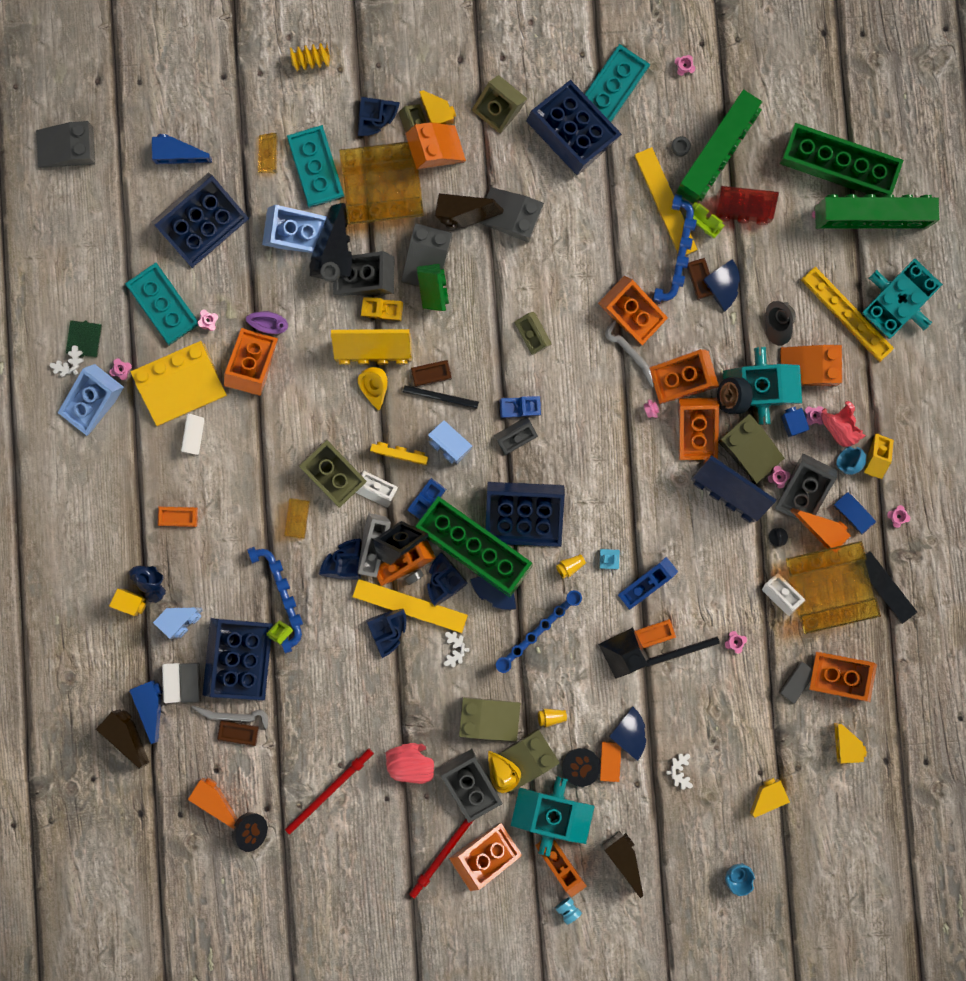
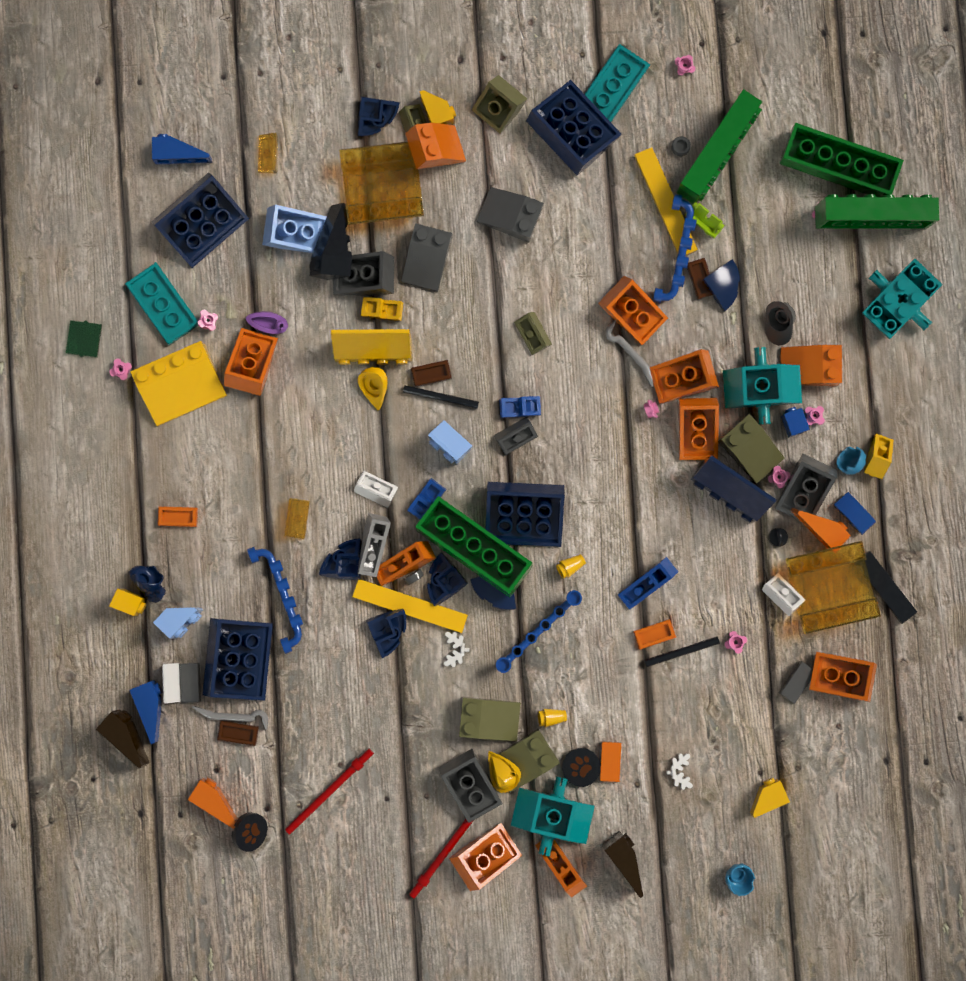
(65, 368): white animal -> none
(66, 145): dark grey slope -> none
(90, 398): light blue slope -> none
(192, 434): white slope -> none
(279, 632): lime tile -> none
(310, 56): yellow piece -> none
(315, 166): teal tile -> none
(330, 271): dark grey tile -> none
(332, 473): olive slope -> none
(398, 542): black slope -> none
(399, 453): yellow plate -> none
(409, 765): coral hair -> none
(431, 285): green slope -> none
(465, 210): dark brown slope -> none
(568, 910): medium azure wheel -> none
(609, 559): medium azure tile -> none
(624, 653): black slope -> none
(631, 734): dark blue brick -> none
(734, 395): black wheel -> none
(745, 205): clear red slope -> none
(843, 425): coral hair -> none
(847, 314): yellow tile -> none
(848, 746): yellow slope -> none
(904, 517): bright pink plate -> none

